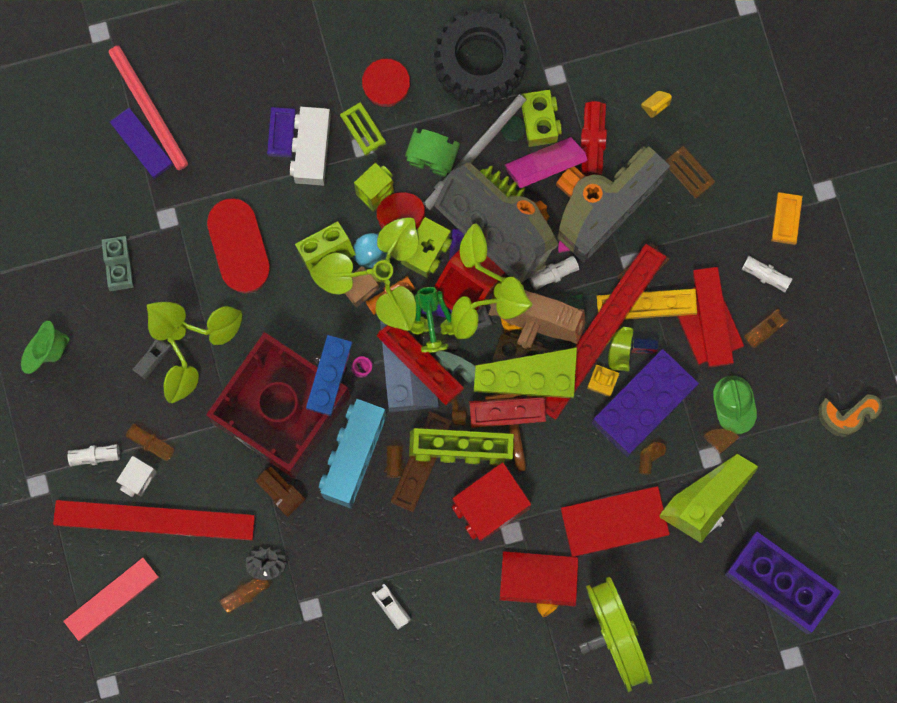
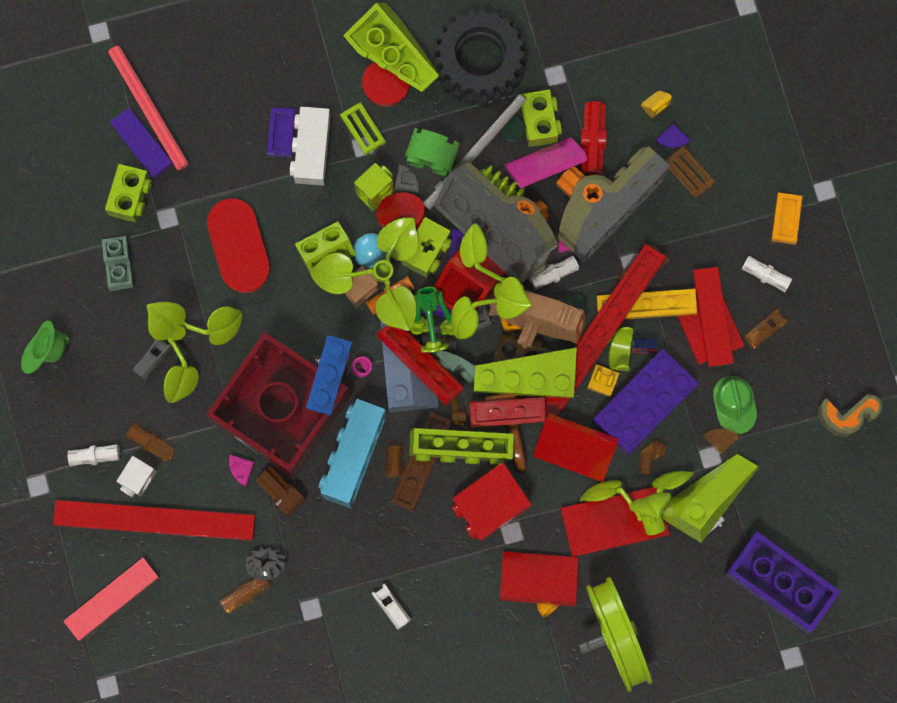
(122, 192): none -> lime brick
(241, 469): none -> dark pink tile
(389, 43): none -> lime wedge
(406, 180): none -> dark grey tile
(575, 447): none -> red tile
(648, 508): none -> lime plant
(672, 138): none -> dark purple tile

